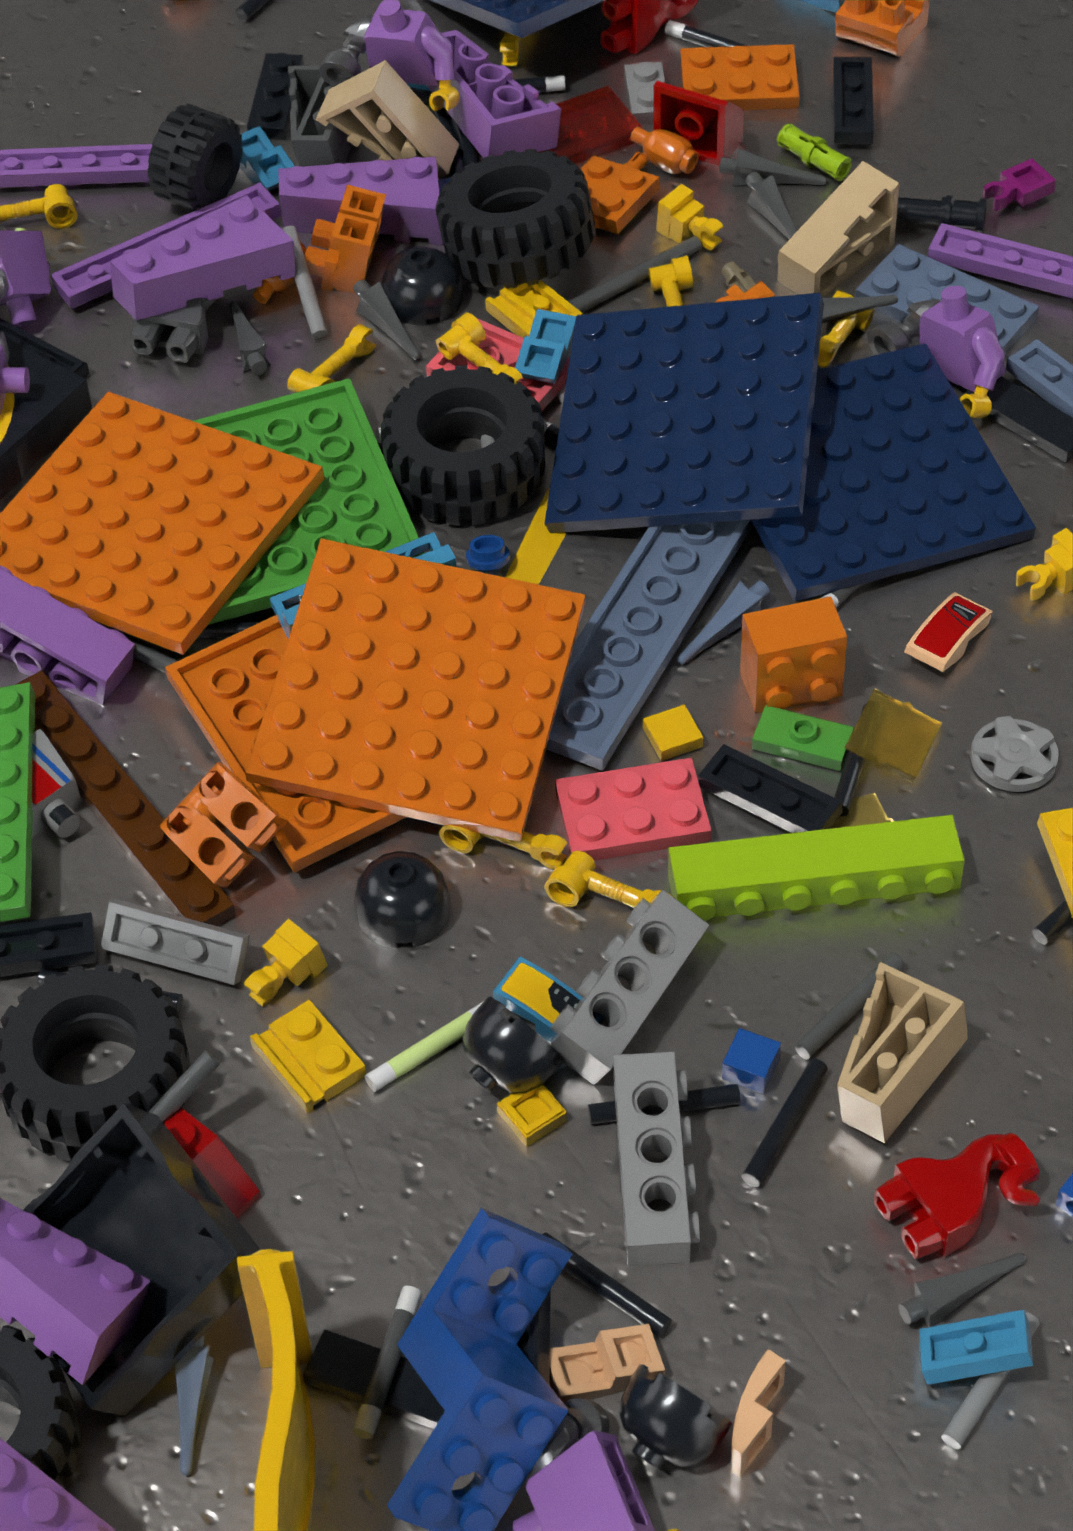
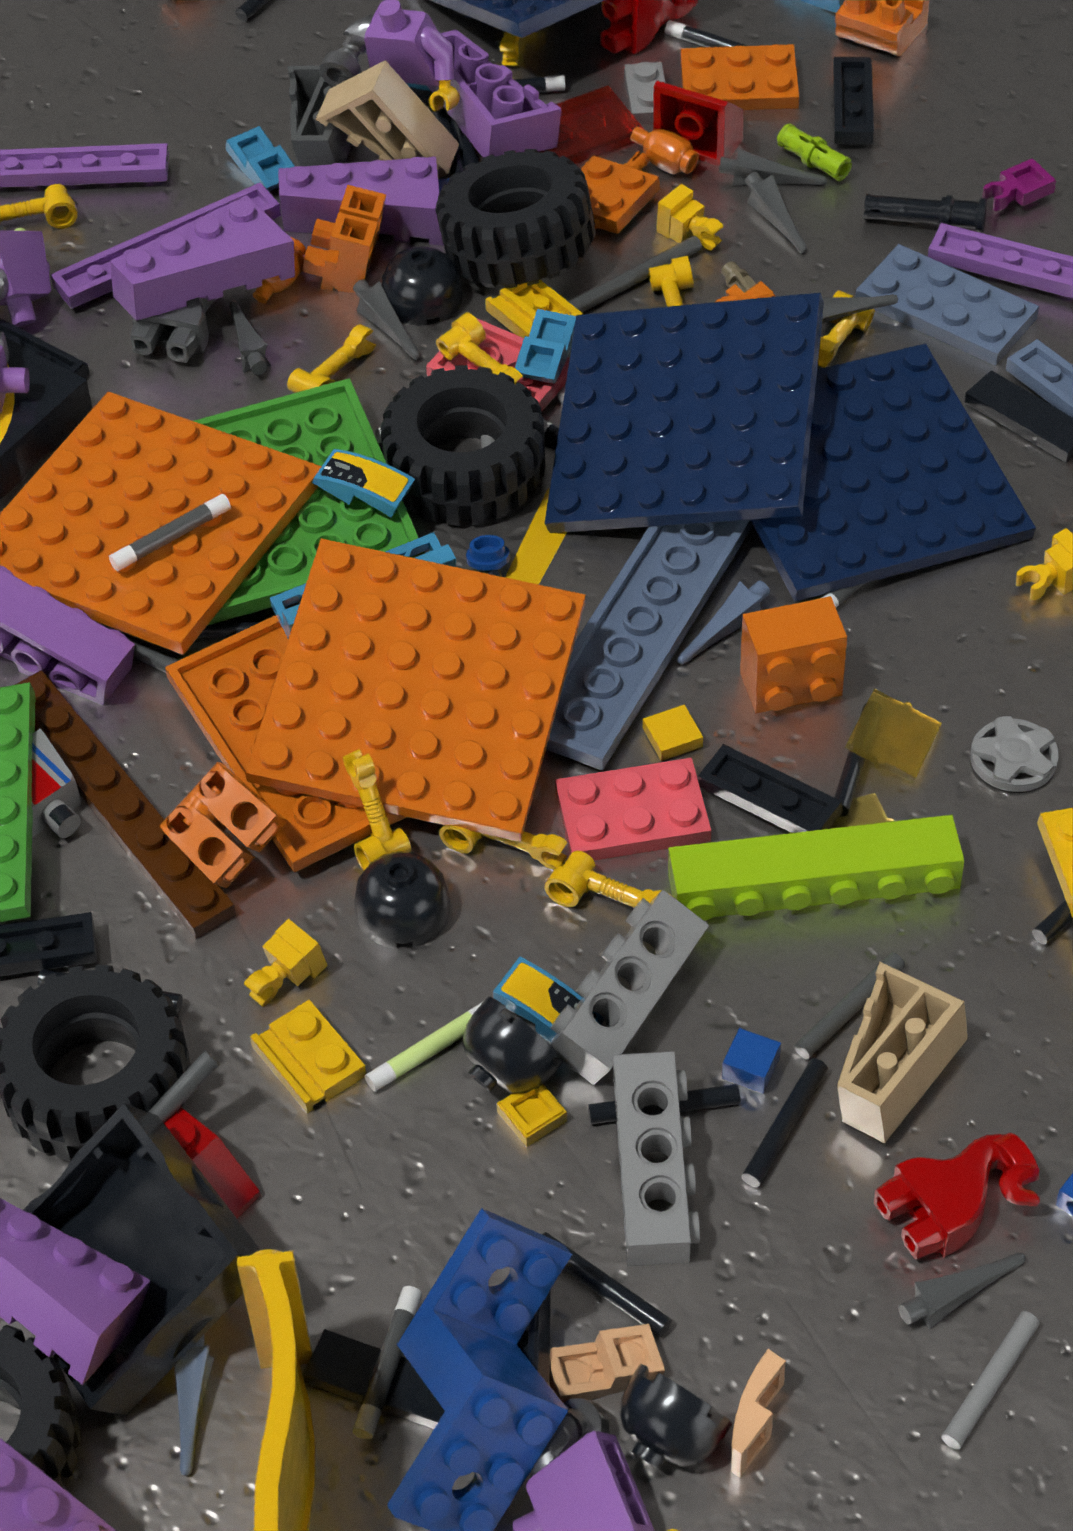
(169, 532): none -> dark grey bar
(175, 941): light grey plate -> none
(194, 157): black tyre -> none
(272, 99): black plate -> none
(306, 288): light grey bar -> none
(359, 476): none -> slope
(382, 838): none -> yellow brick
(802, 738): bright green plate -> none
(842, 233): tan wedge -> none
(947, 630): slope -> none
(959, 339): medium lavender torso -> none
(975, 1347): dark azure plate -> none

